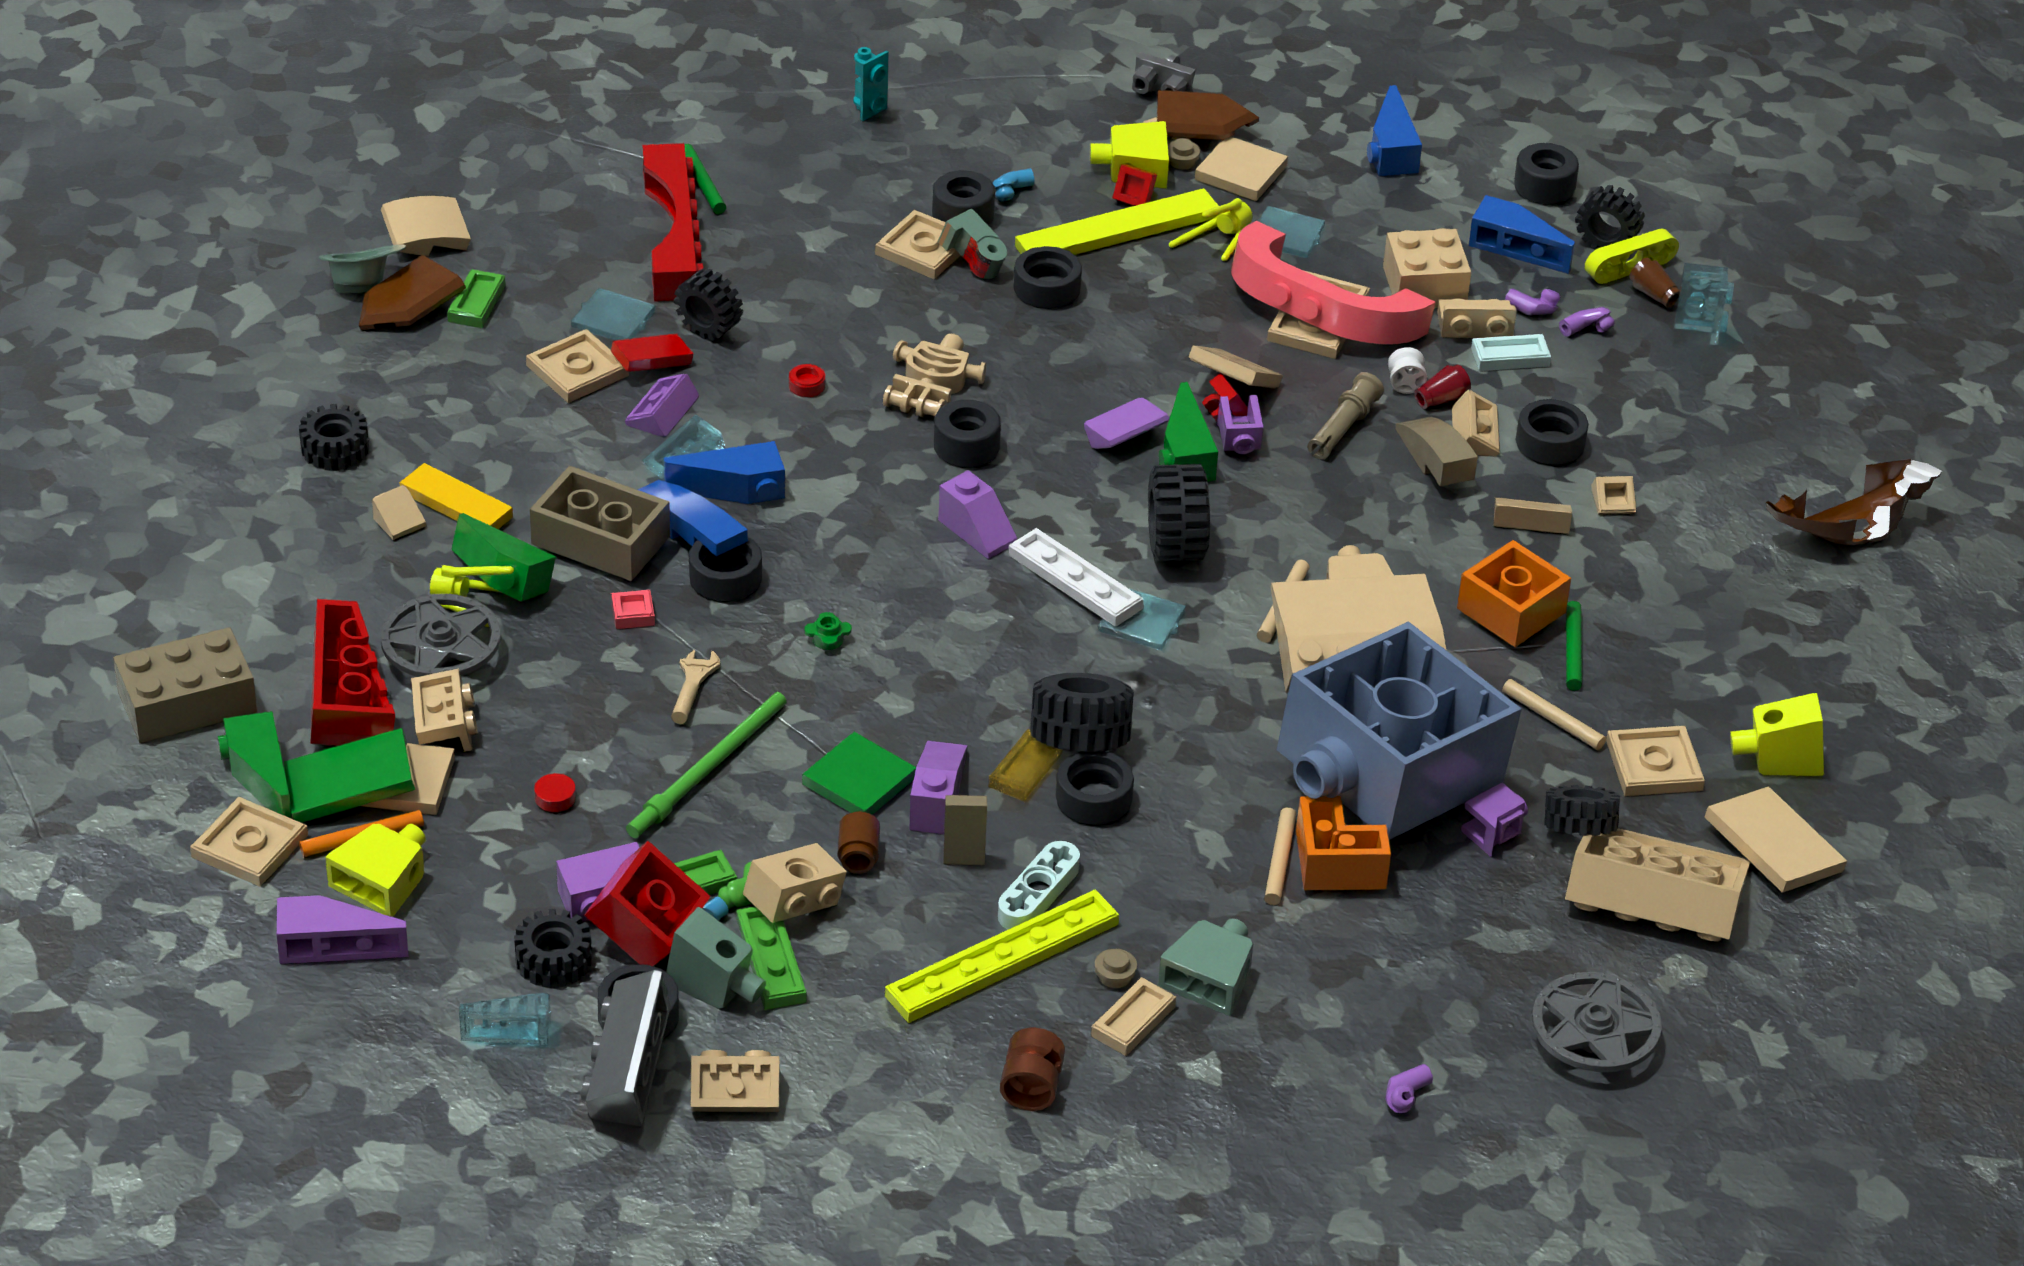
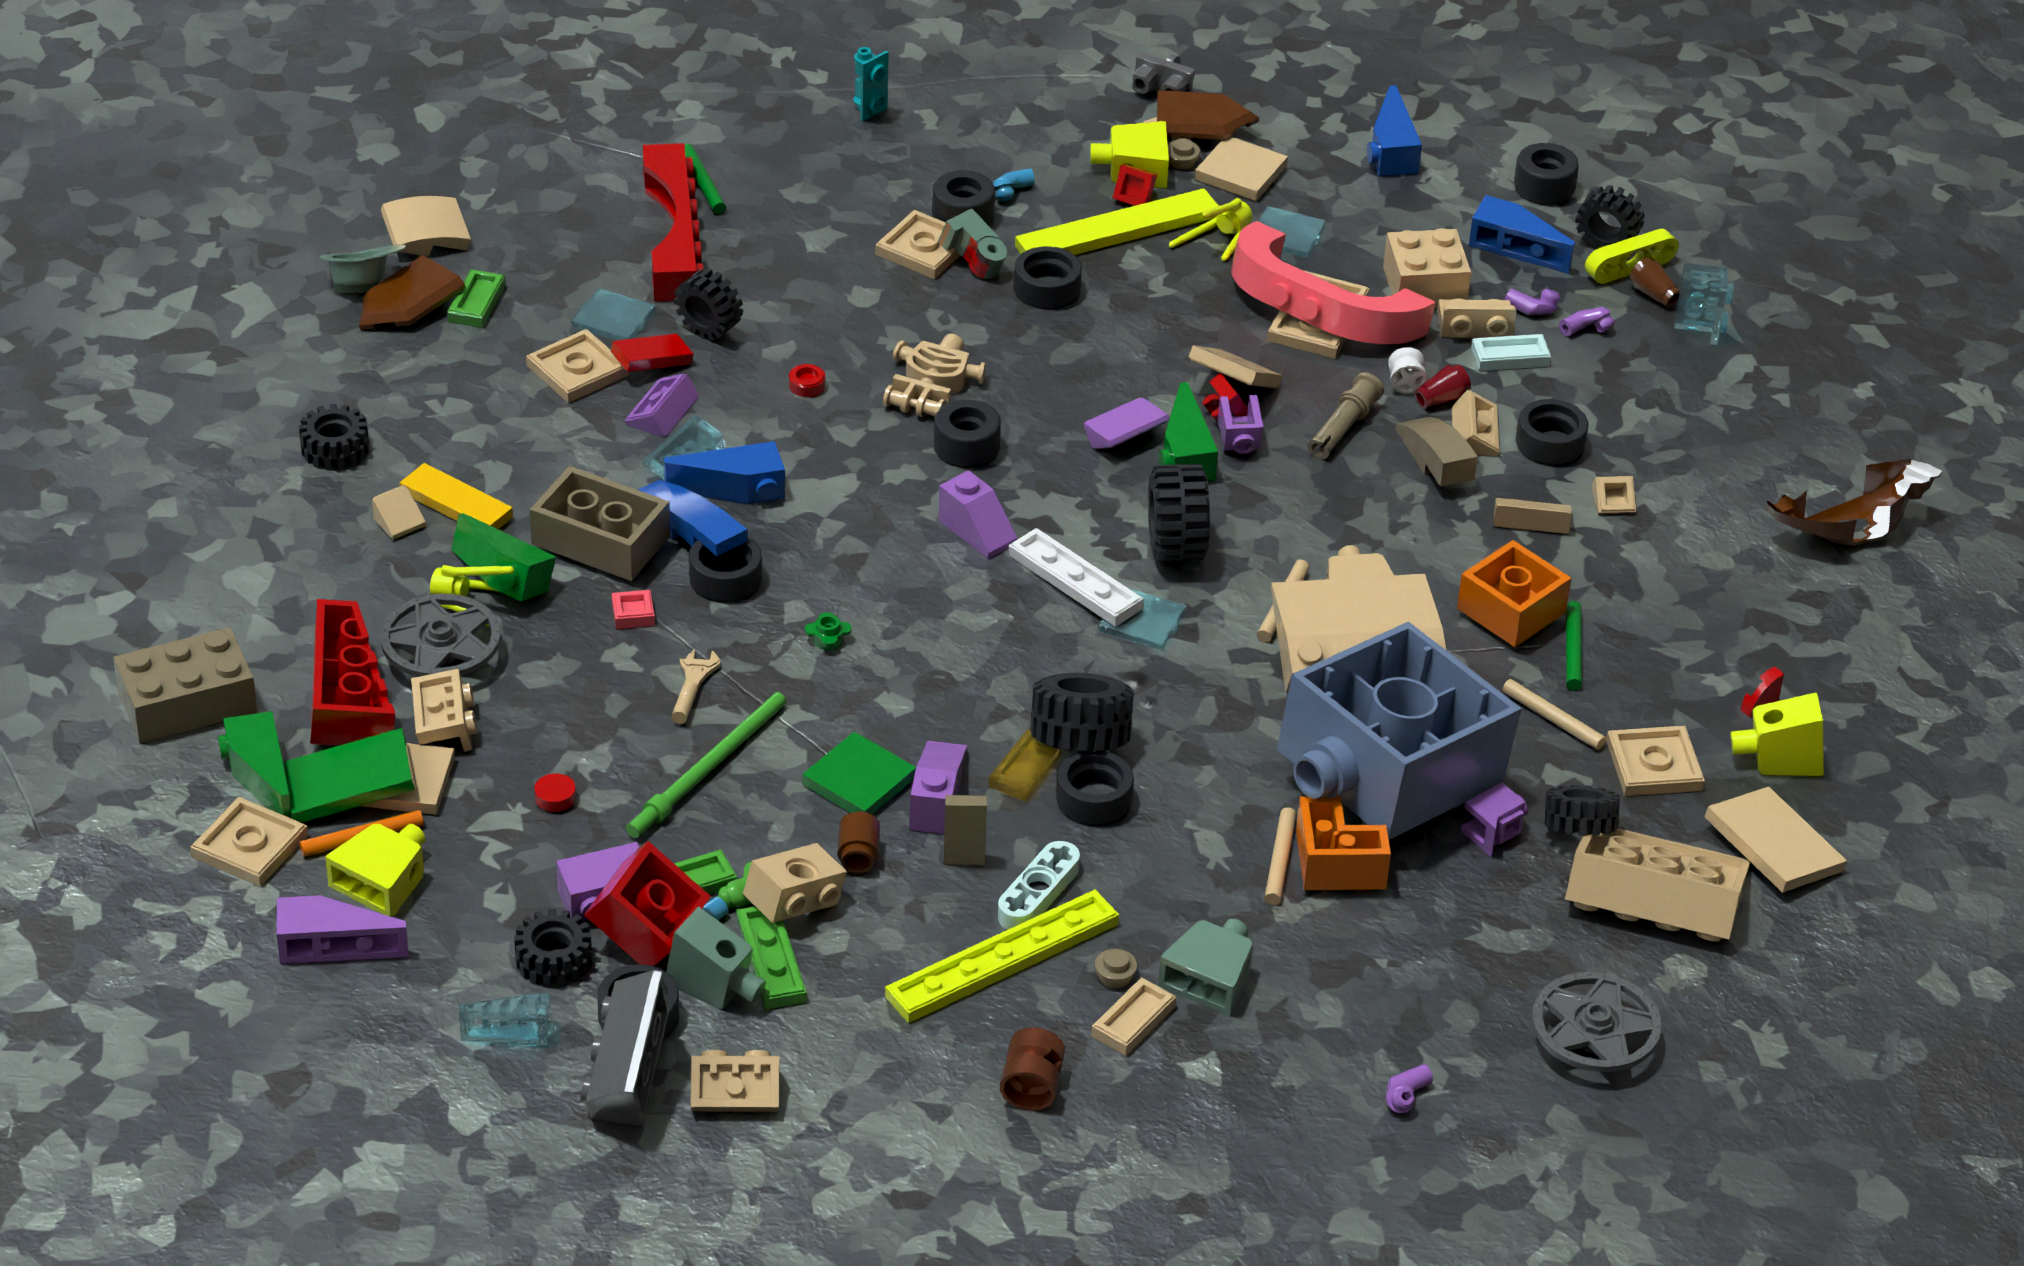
(1766, 692): none -> red tile

